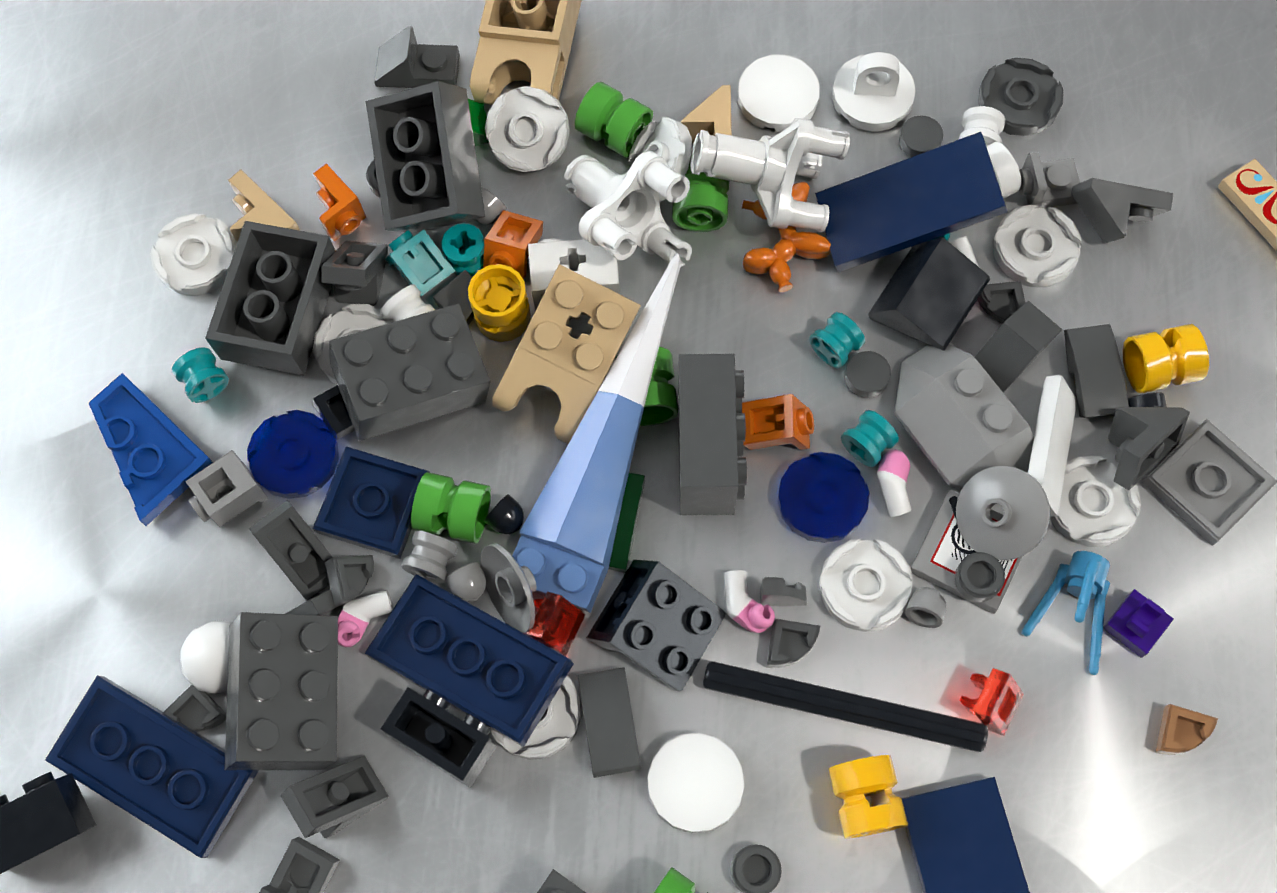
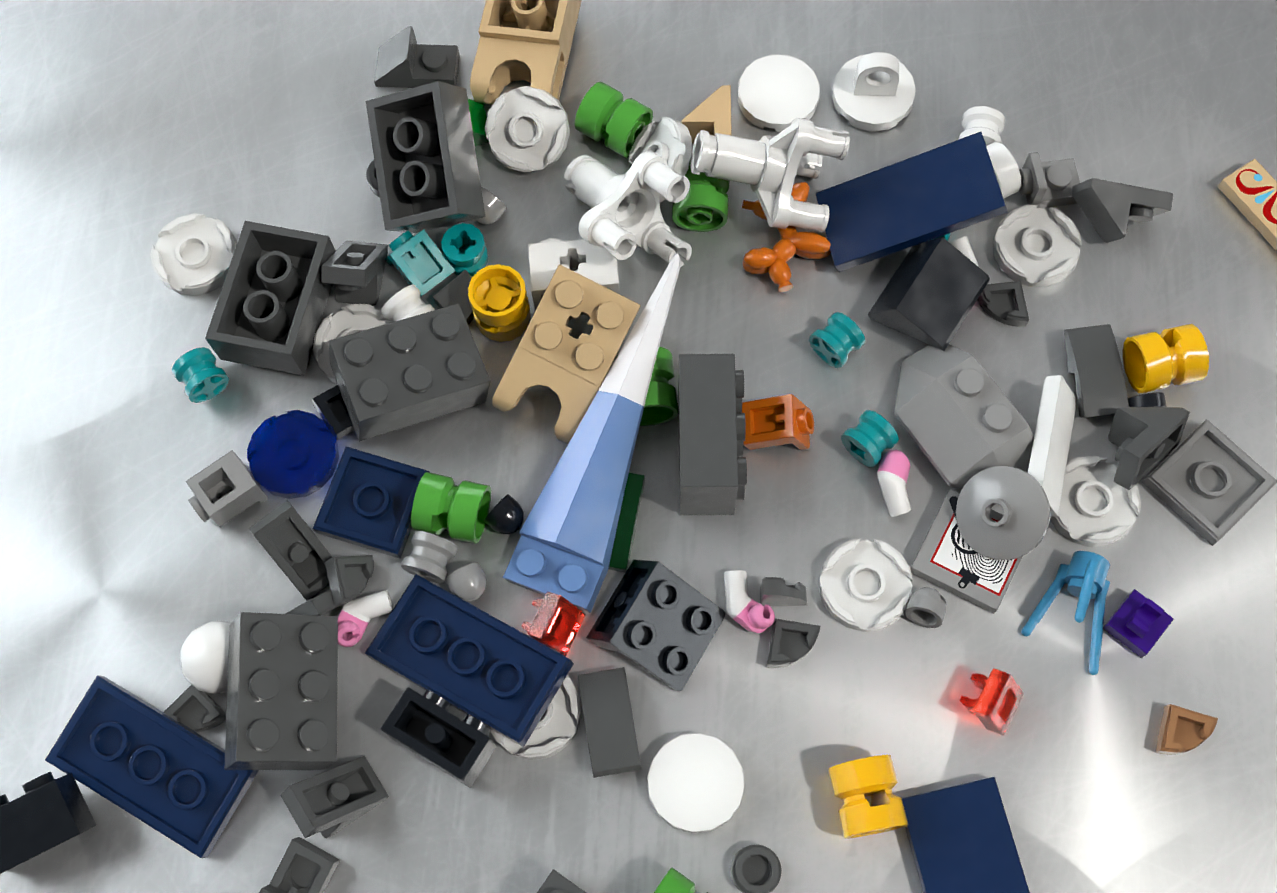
(147, 447): blue wing -> none
(256, 206): tan slope -> none
(343, 205): orange bracket -> none
(509, 241): orange bracket -> none
(509, 587): light grey dish -> none
(823, 497): clear blue tile -> none
(846, 706): black axle -> none
(867, 374): dark grey tile -> none
(920, 135): dark grey tile -> none
(979, 577): dark grey tile -> none
(1017, 344): dark grey slope -> none
(1023, 94): dark grey tile -> none

